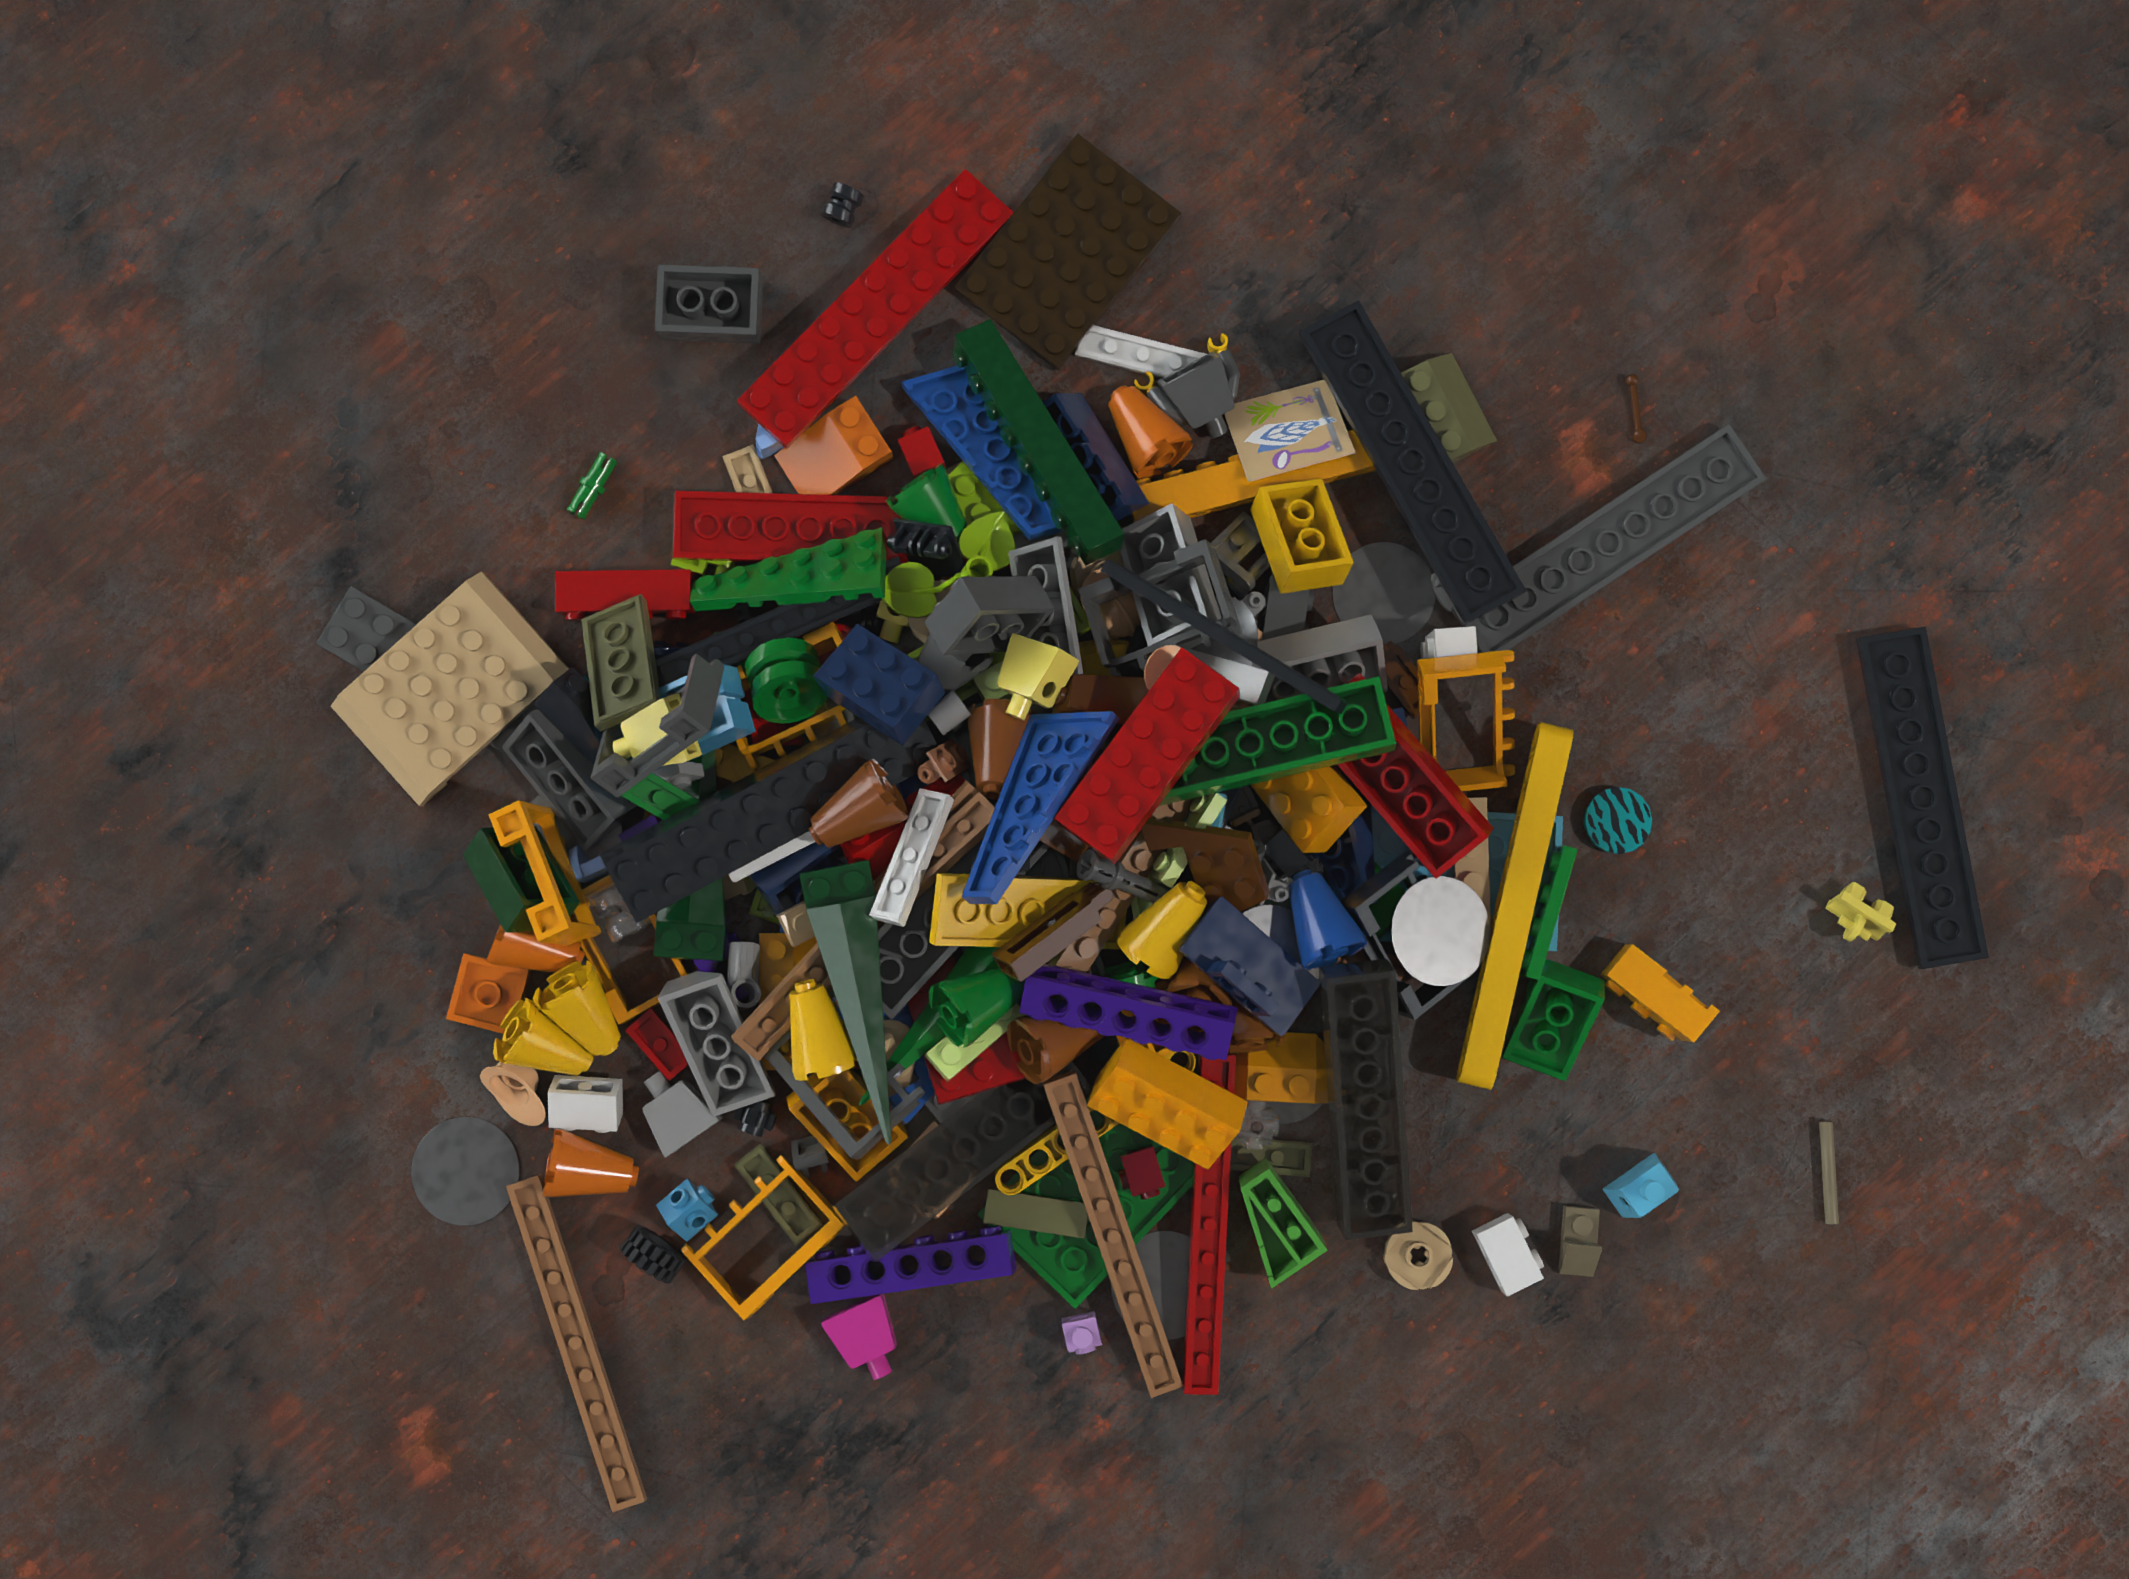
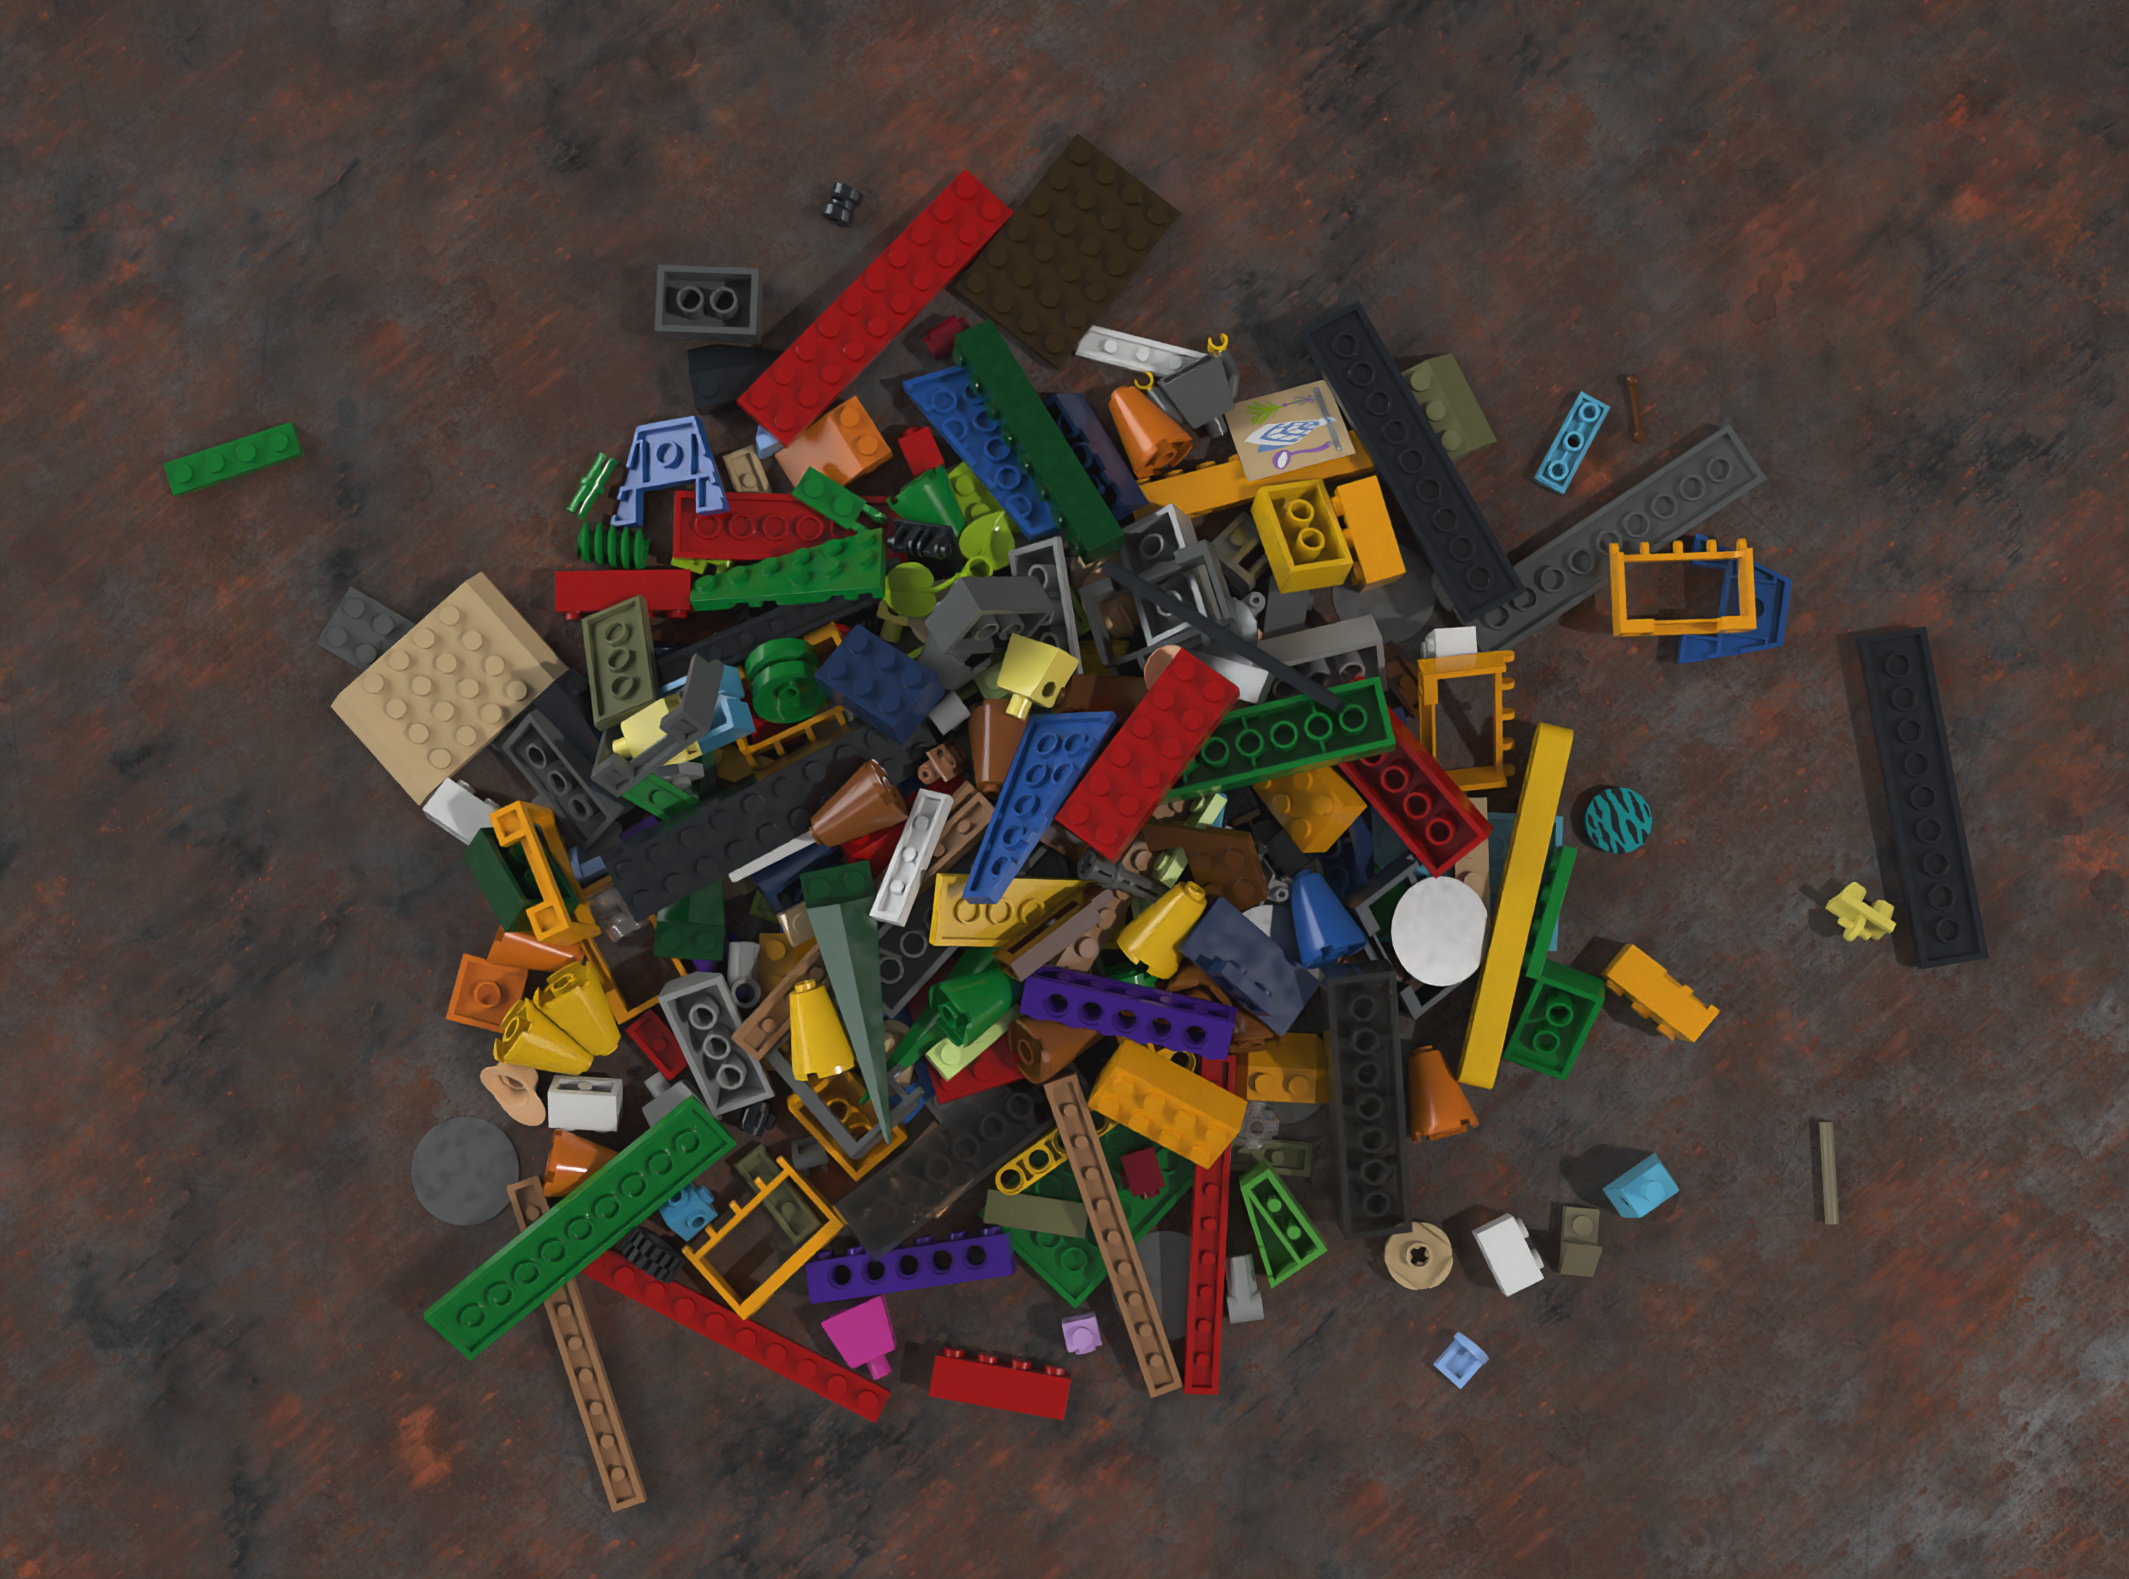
(233, 459): none -> green plate
(458, 810): none -> white brick
(580, 1228): none -> green plate
(613, 547): none -> green piece
(667, 457): none -> wing
(724, 373): none -> black wedge
(744, 1337): none -> red plate
(834, 501): none -> green hinge
(942, 336): none -> dark red brick
(1000, 1383): none -> red brick
(1243, 1297): none -> light grey piece
(1367, 534): none -> light orange brick
(1435, 1097): none -> orange cone
(1461, 1360): none -> light blue tile
(1562, 459): none -> medium azure tile
(1648, 627): none -> light orange hinge
(1771, 604): none -> blue wing

